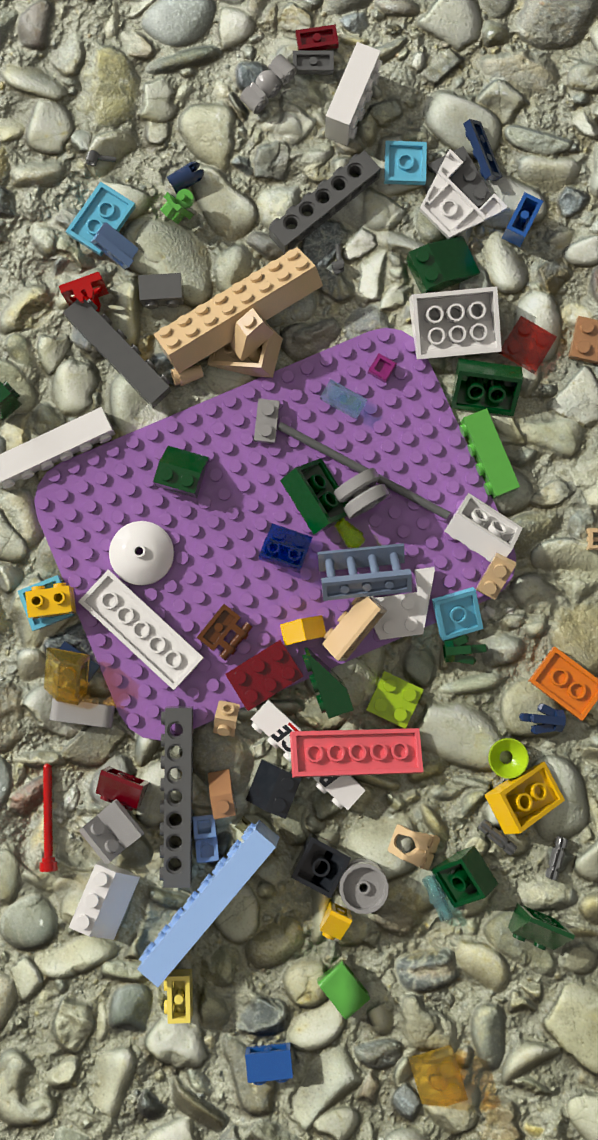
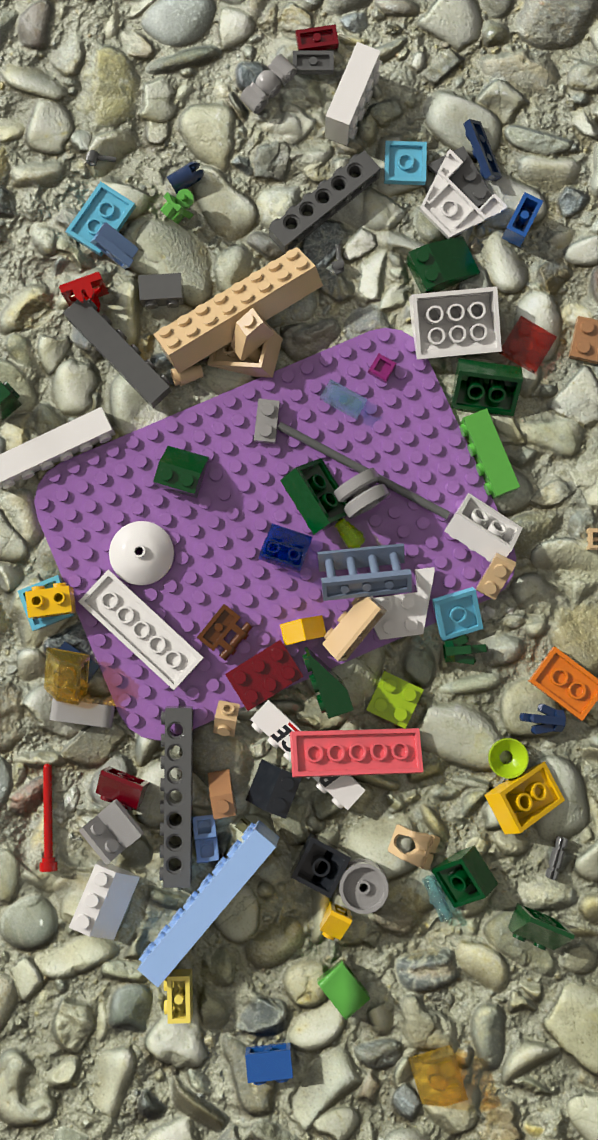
(497, 837): dark grey axle -> none

